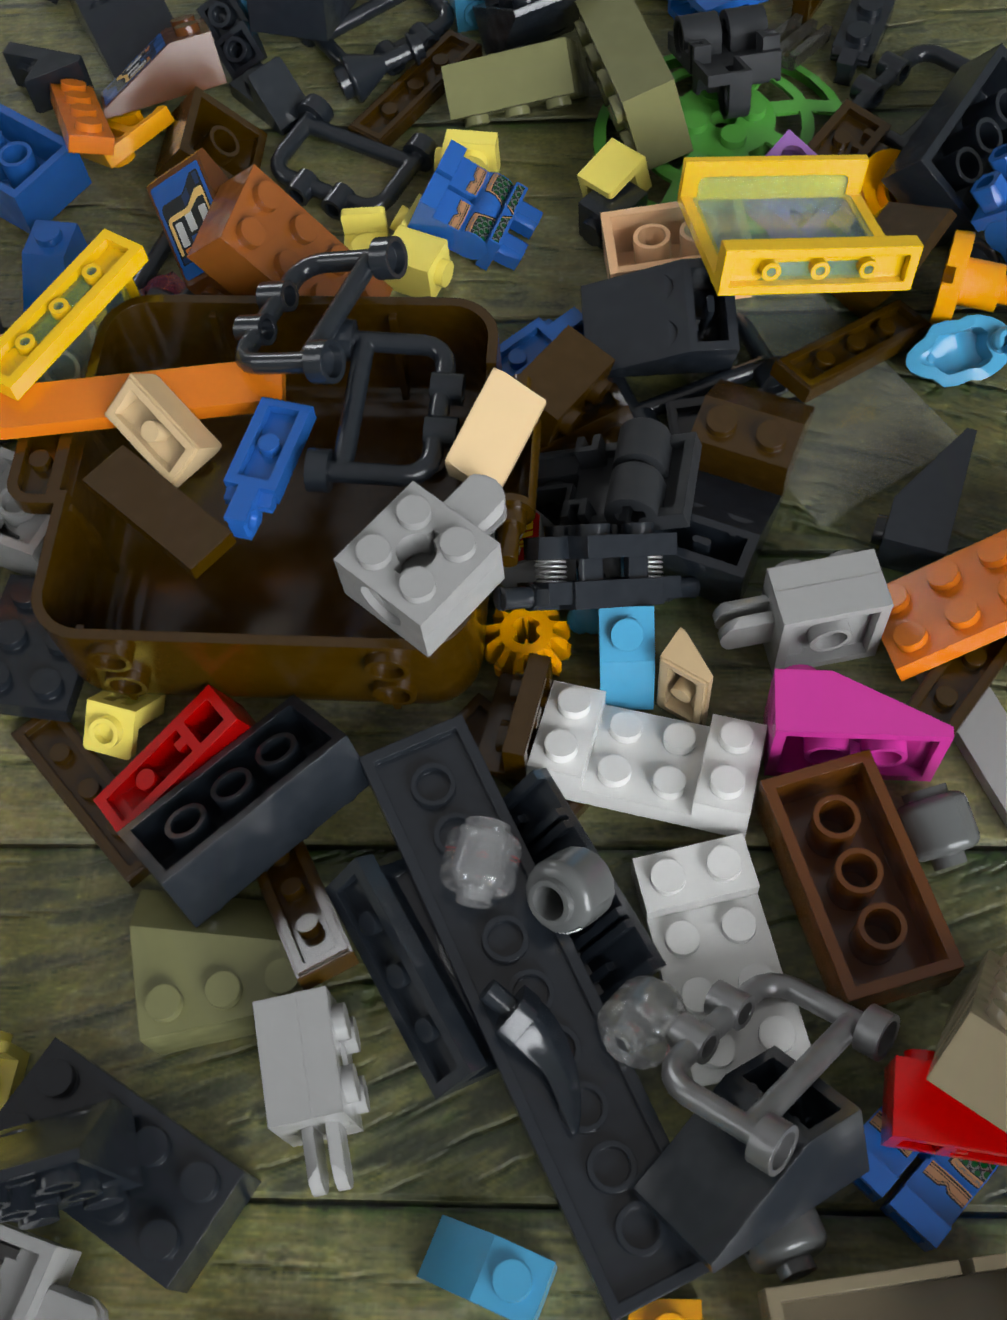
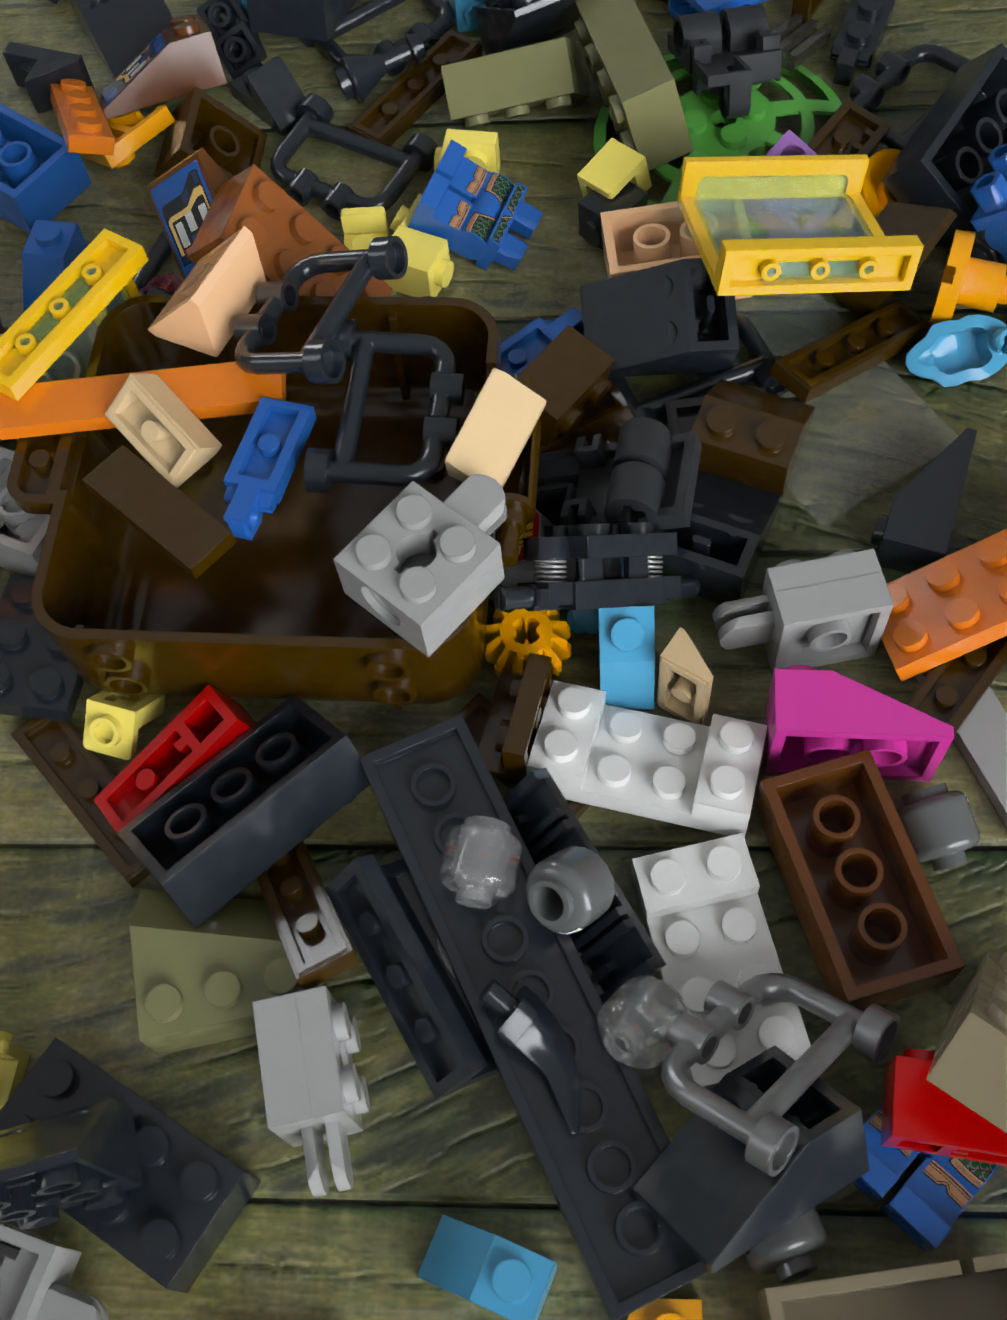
(213, 296): none -> light nougat slope

